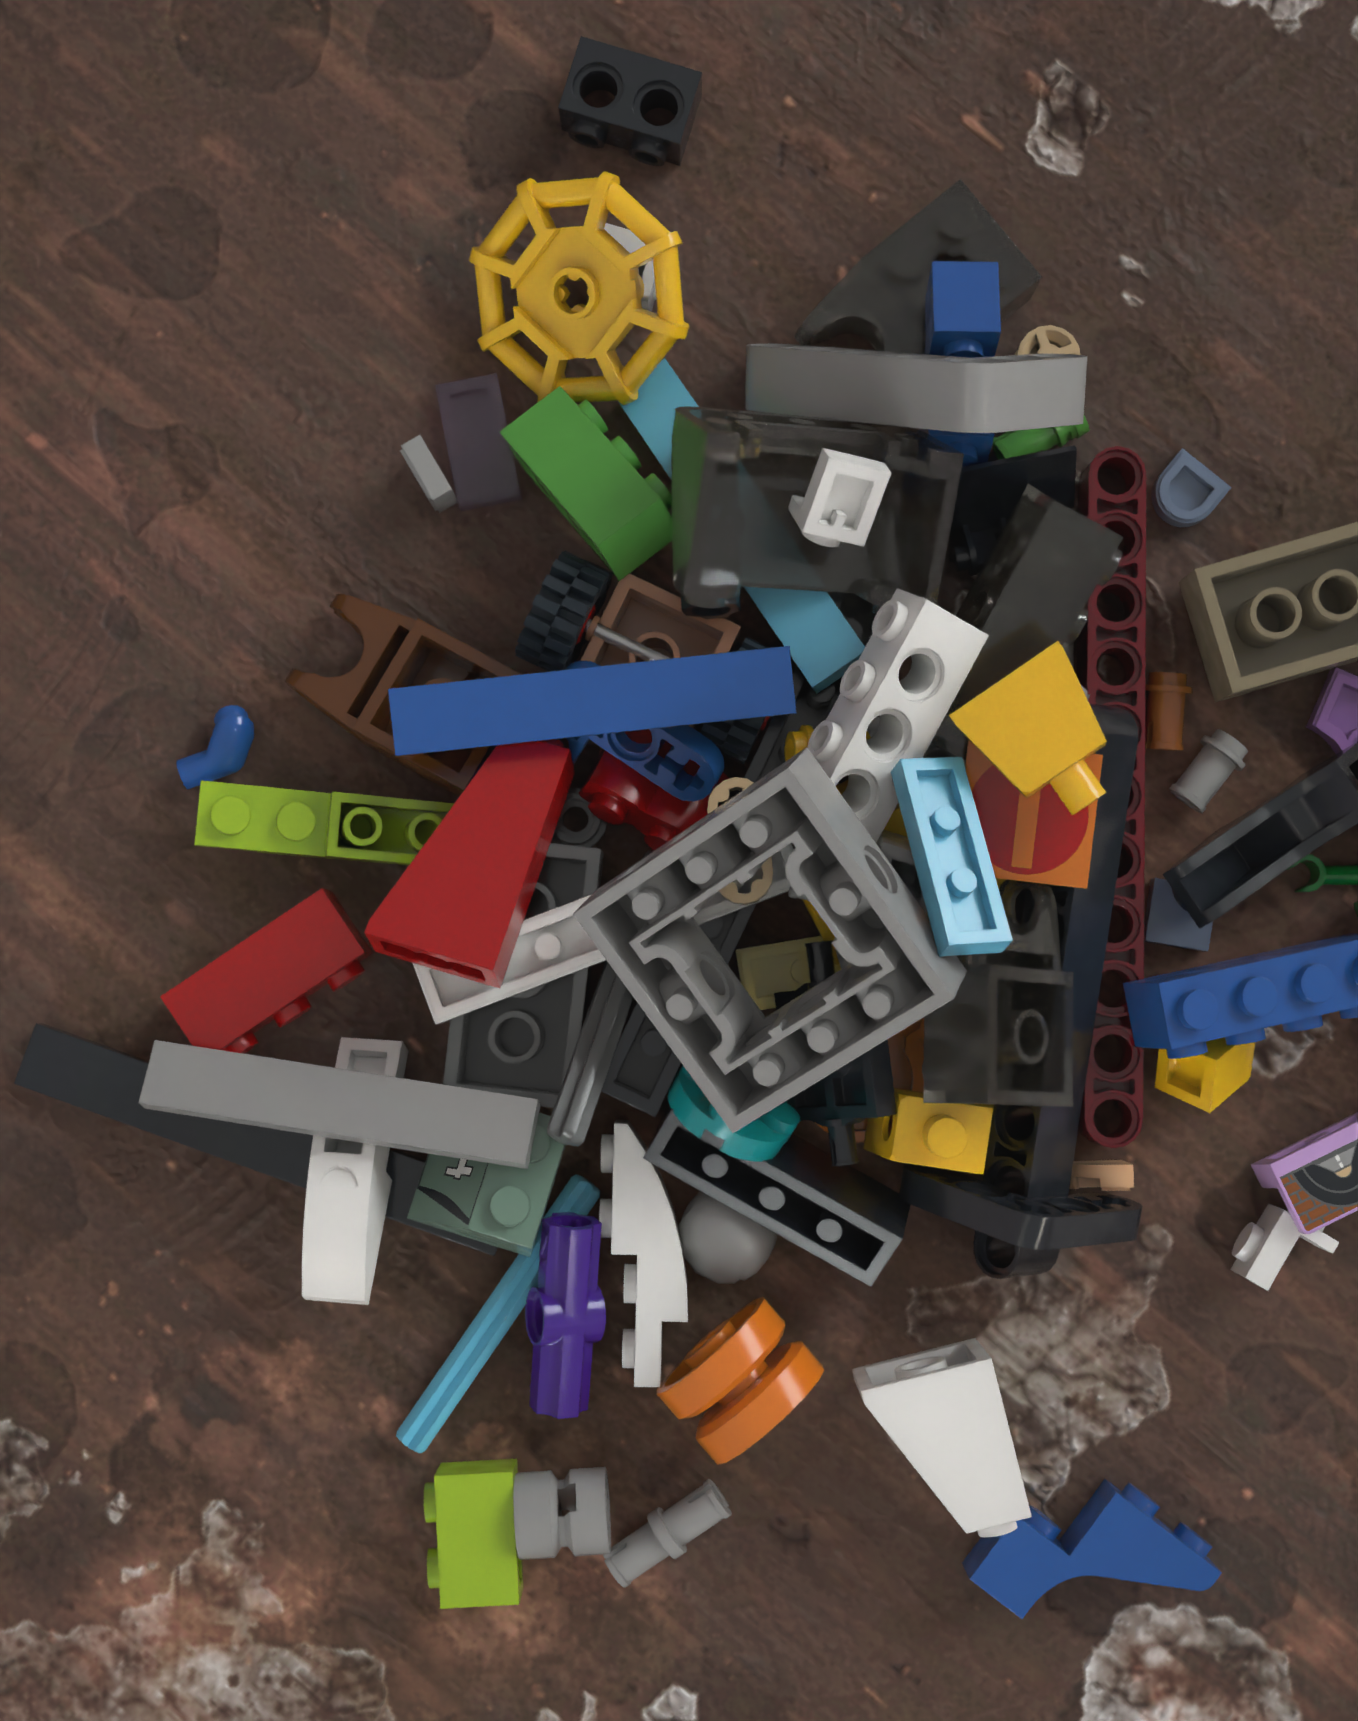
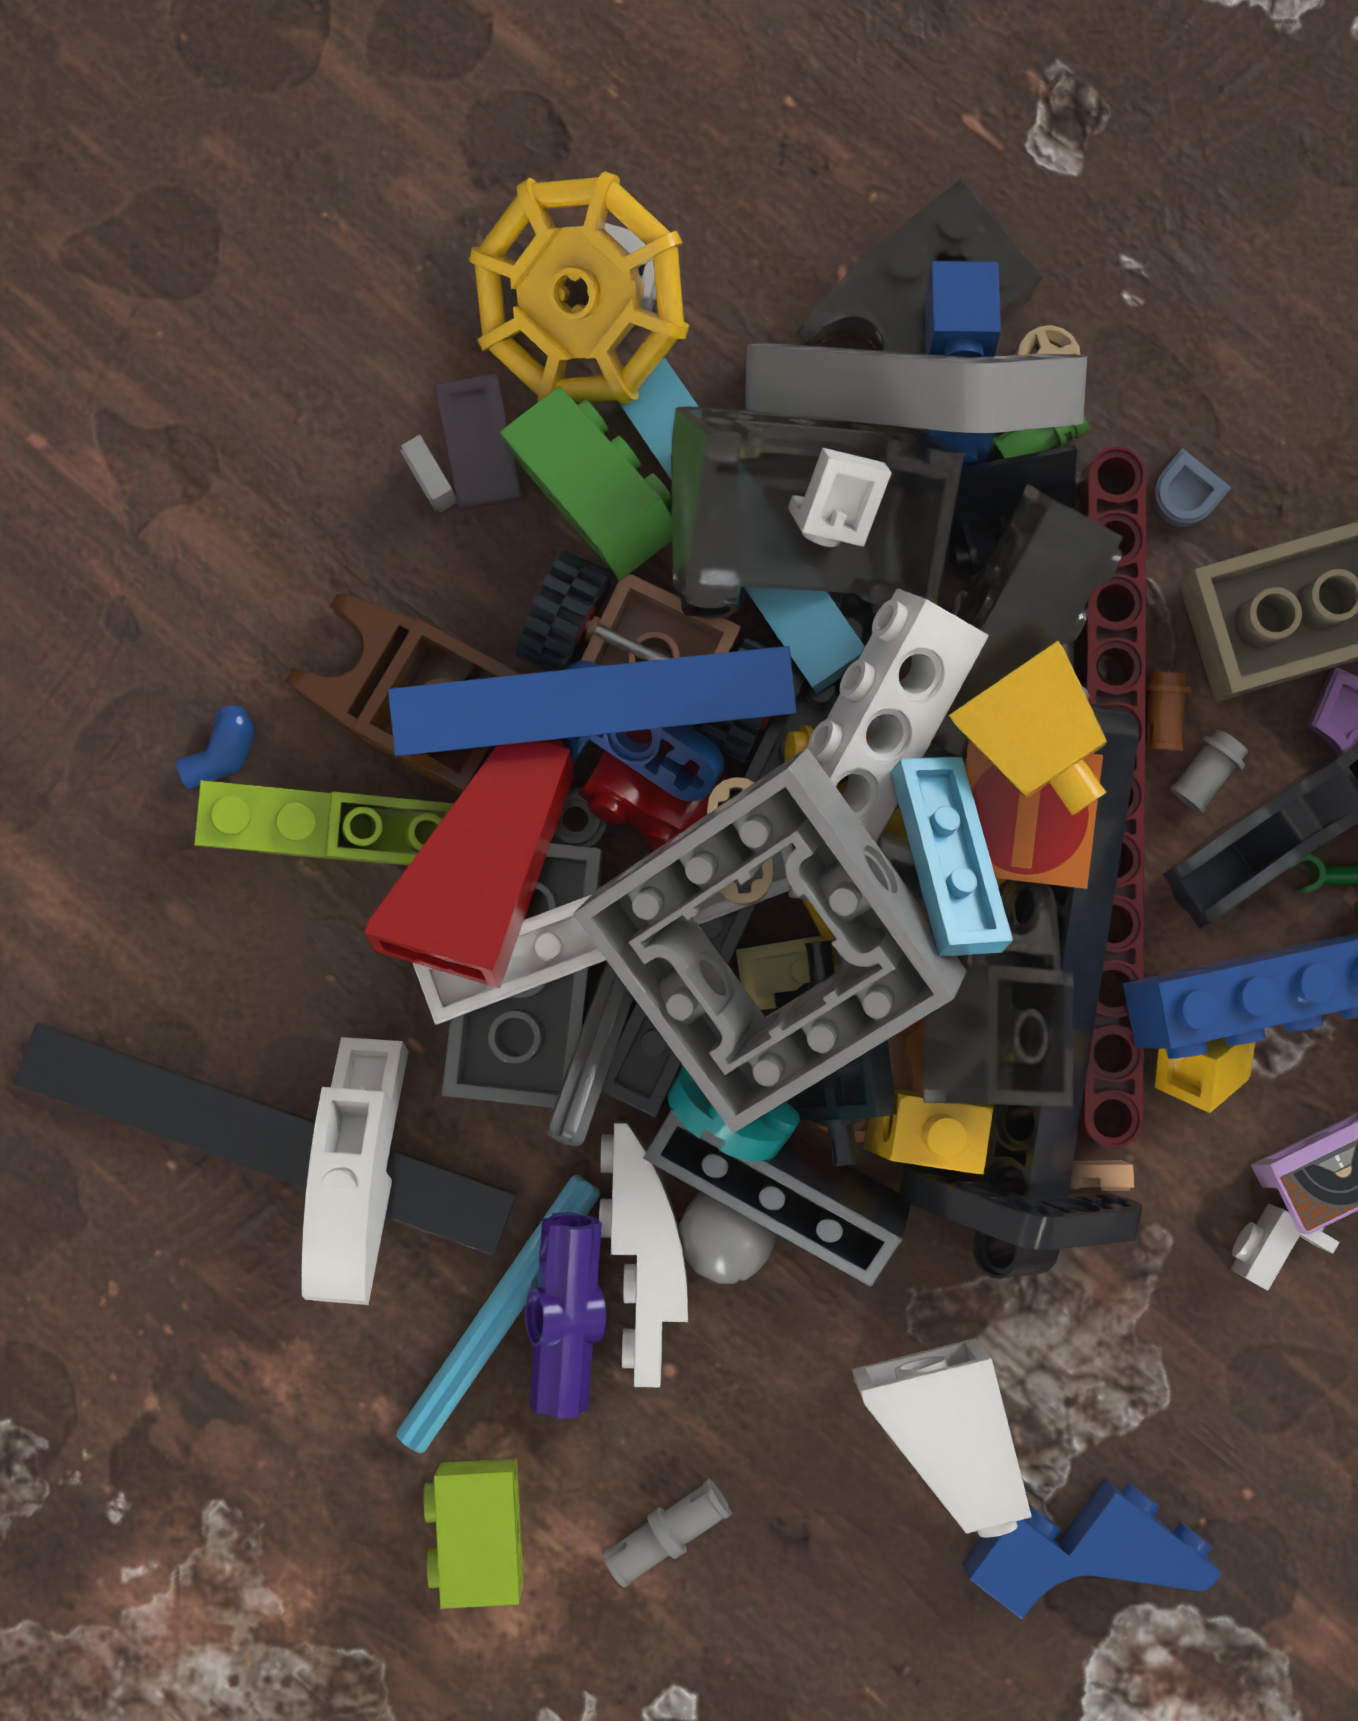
(269, 975): red brick -> none
(341, 1104): light grey tile -> none
(488, 1199): sand green slope -> none
(539, 1518): light grey wheel -> none
(638, 86): black brick -> none
(740, 1381): orange wheel -> none
(1169, 923): sand blue tile -> none

